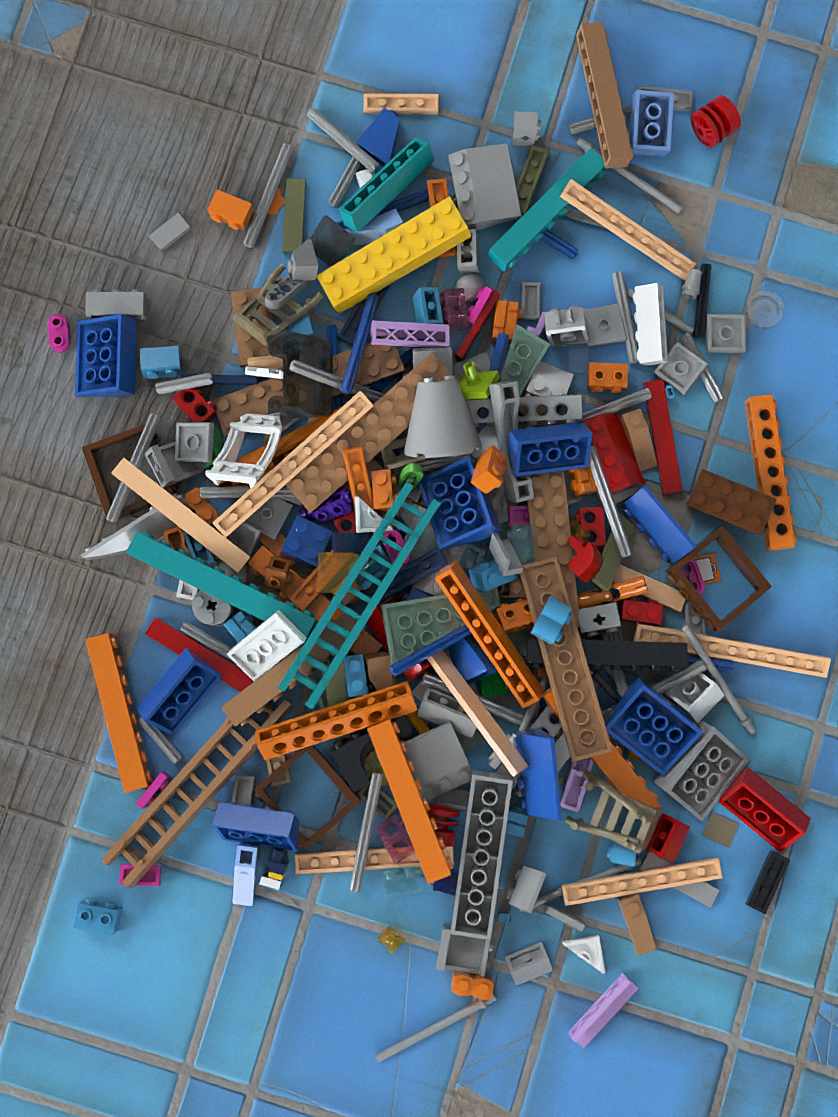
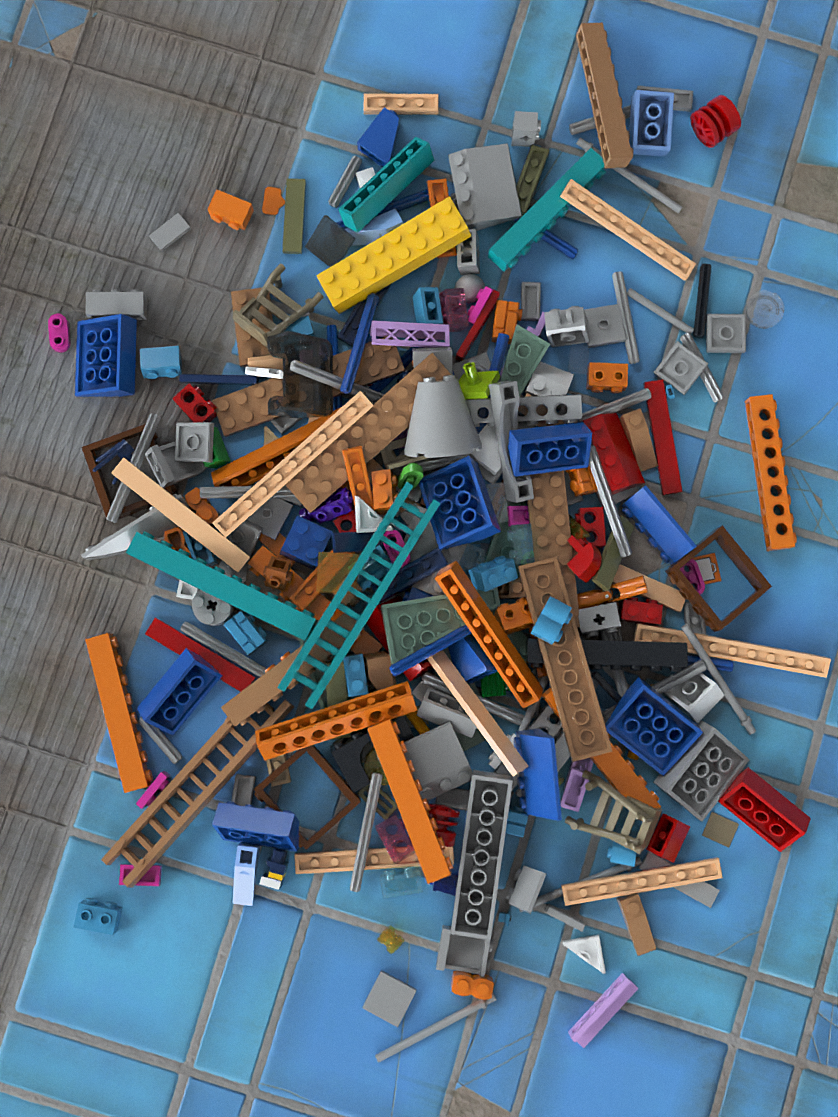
(121, 449): none -> dark blue plant
(184, 383): light grey axle -> none
(225, 466): white wedge -> none
(266, 645): white tile -> none
(268, 195): light grey axle -> none
(283, 297): light grey beam -> none
(303, 262): light grey slope -> none
(343, 140): light grey axle -> none
(389, 998): none -> light grey tile
(489, 470): orange brick -> none
(504, 555): light grey panel -> none
(528, 963): light grey panel -> none
(650, 324): white brick -> none
(692, 285): light grey cone -> none
(731, 502): reddish brown brick -> none
(767, 881): black plate -> none

